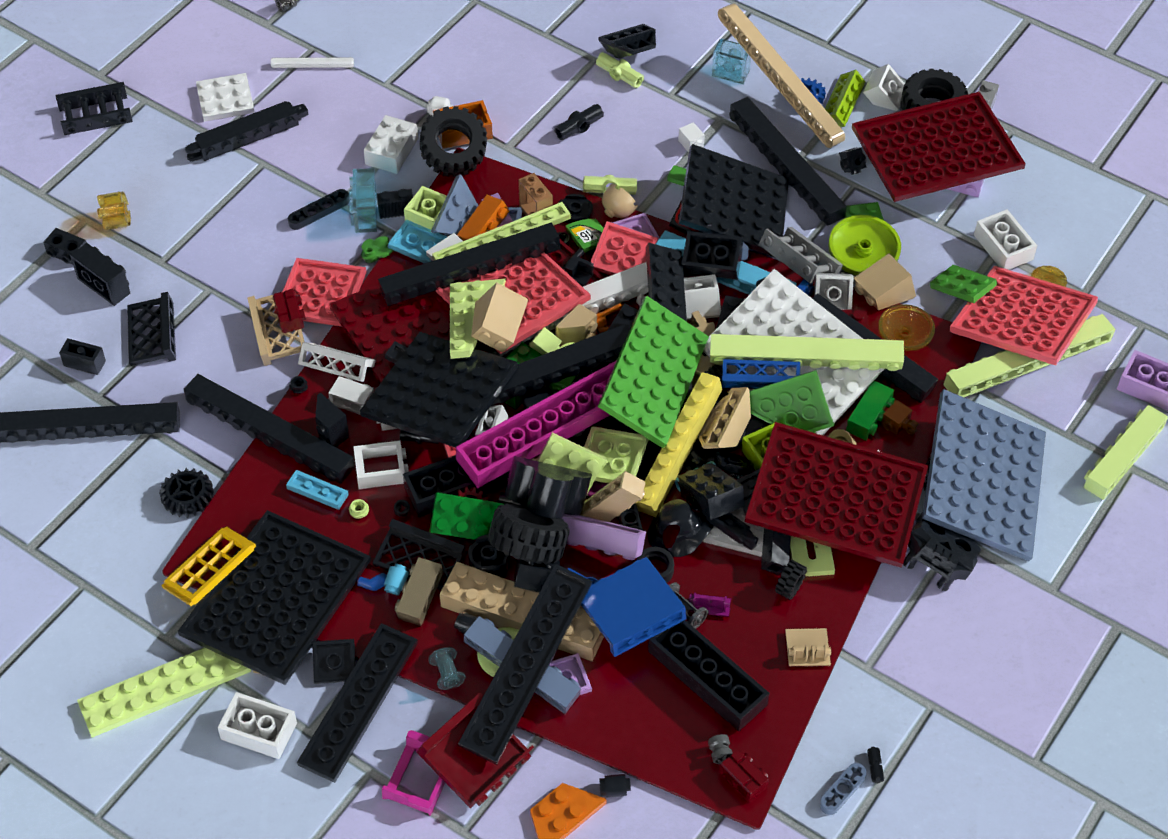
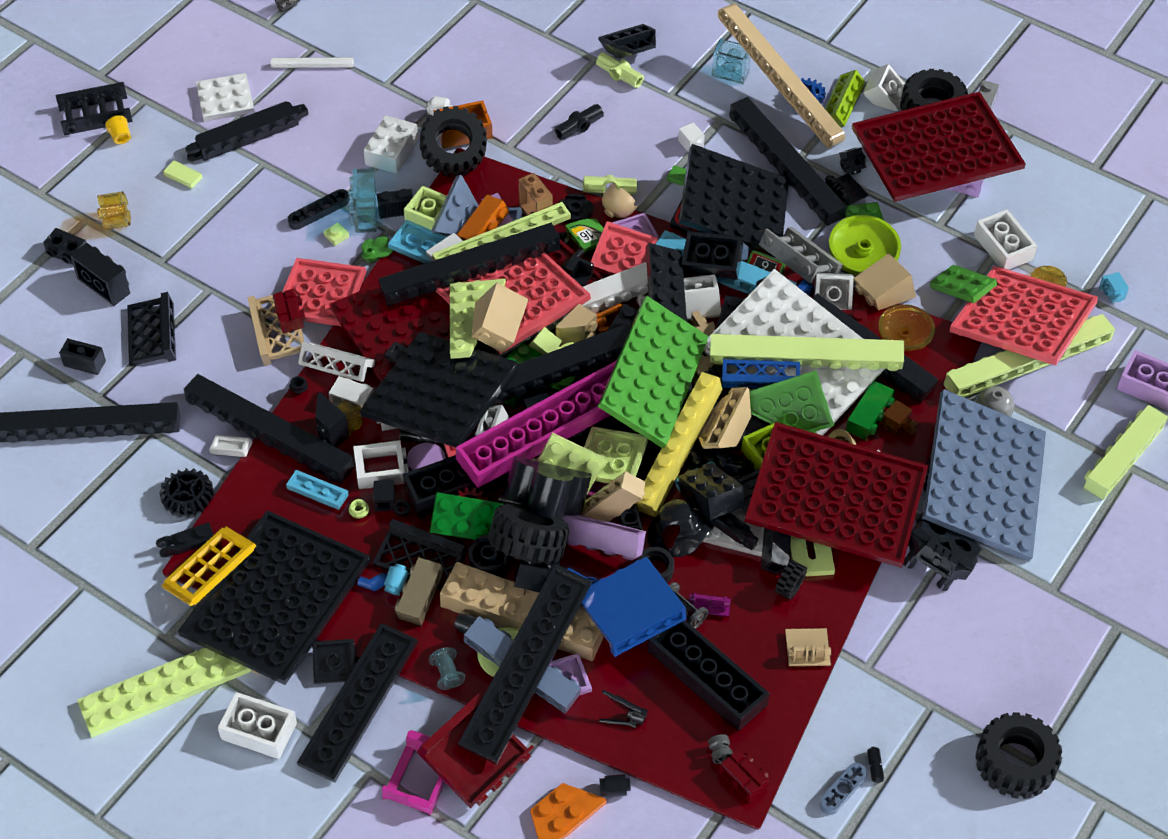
(118, 129): none -> yellow piece
(182, 174): none -> yellowish green tile
(185, 540): none -> black hinge
(230, 446): none -> white tile
(336, 234): none -> yellowish green plate
(353, 416): none -> clear yellow brick
(384, 495): none -> black brick
(423, 455): none -> lavender tile
(636, 714): none -> black plant
(766, 262): none -> slope
(846, 188): none -> black hinge
(997, 399): none -> light grey cylinder
(1026, 732): none -> black tyre
(1114, 287): none -> medium azure brick

